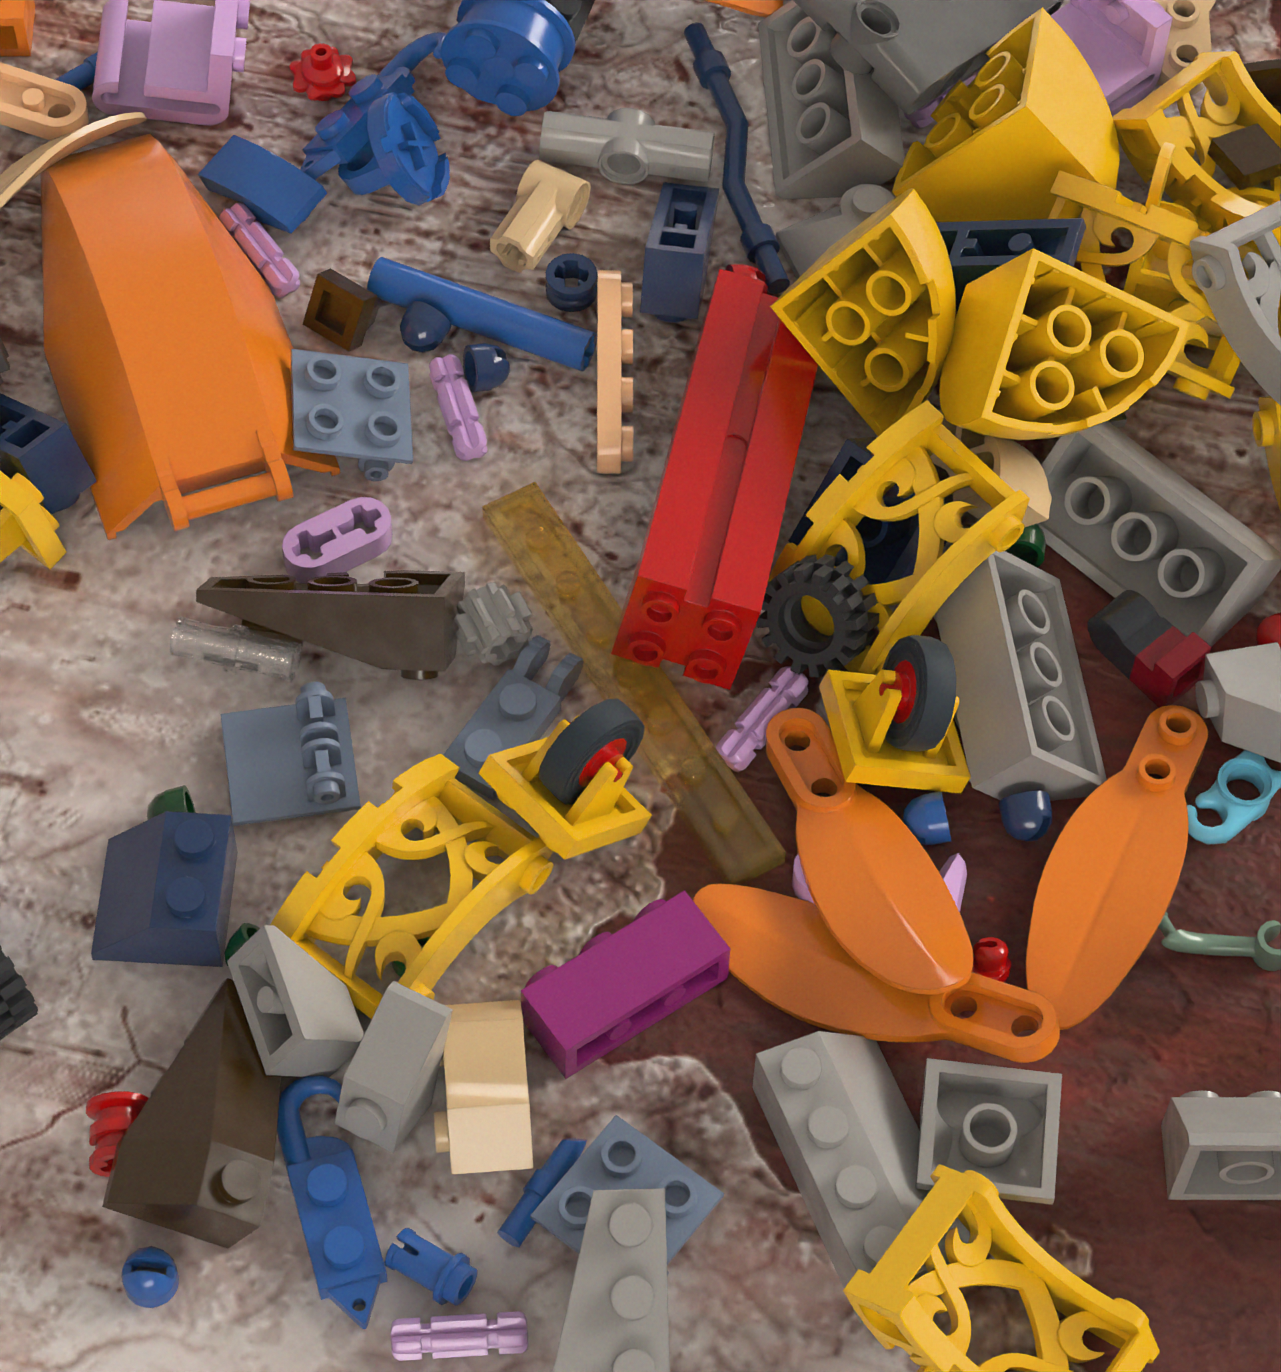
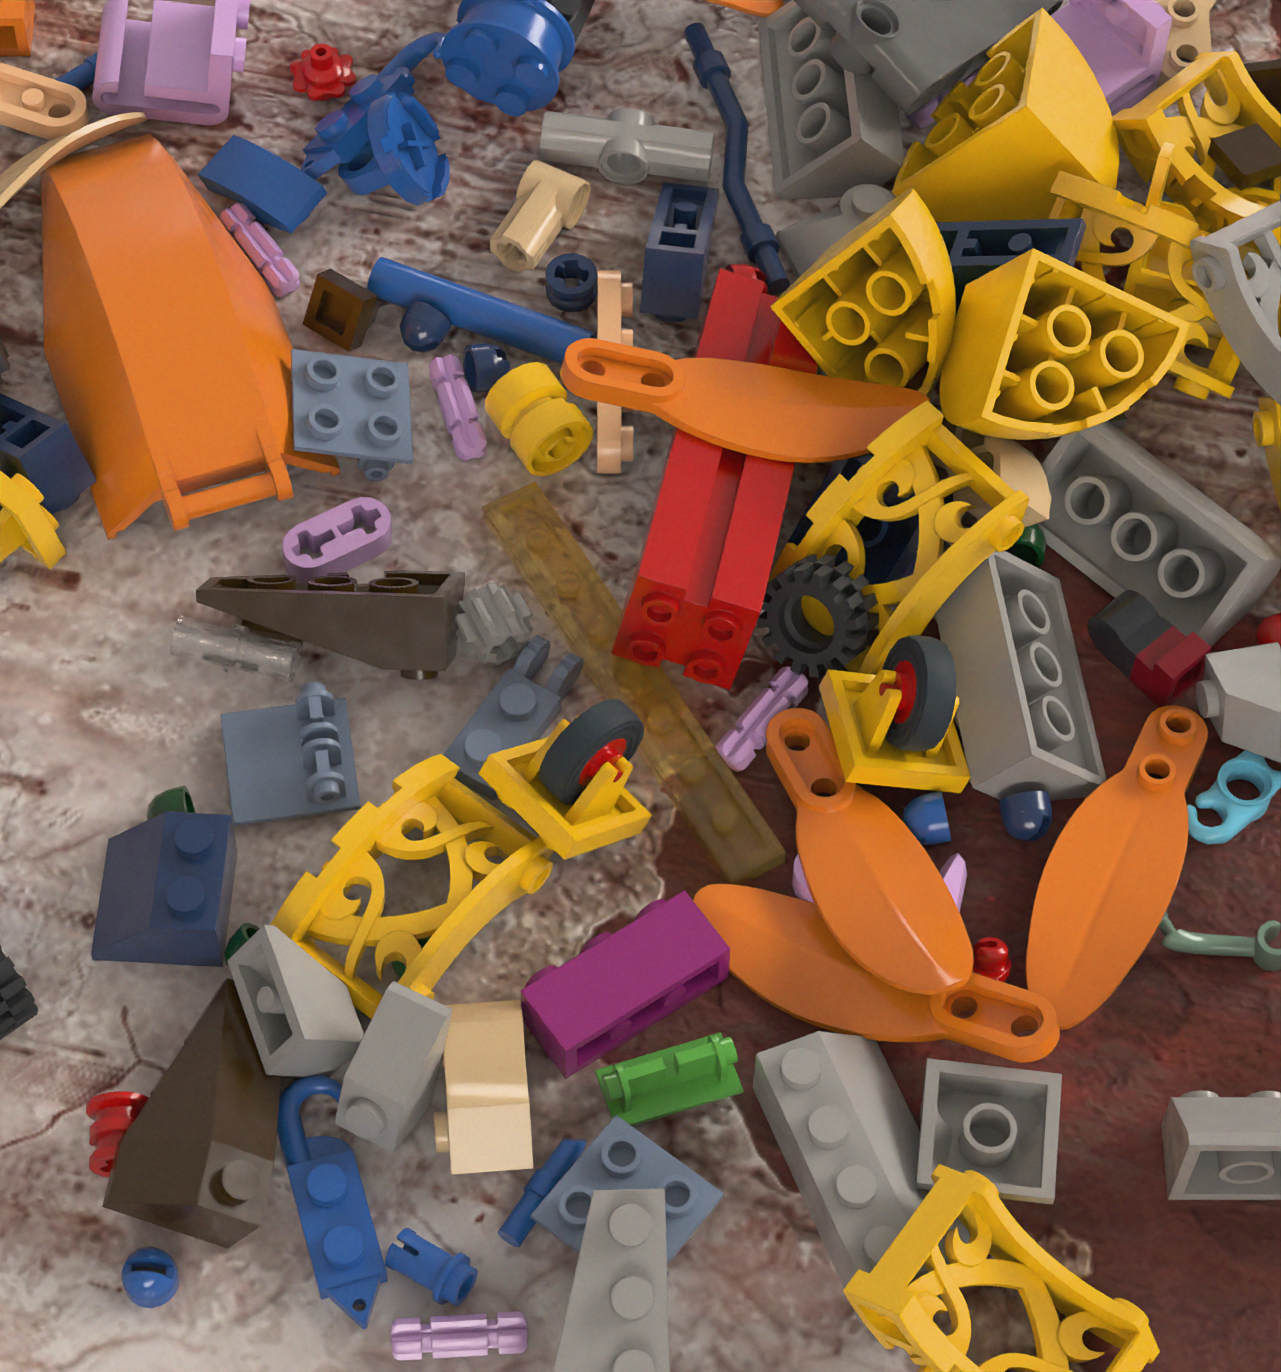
(538, 420): none -> yellow wheel
(671, 1080): none -> bright green hinge
(740, 403): none -> orange plant

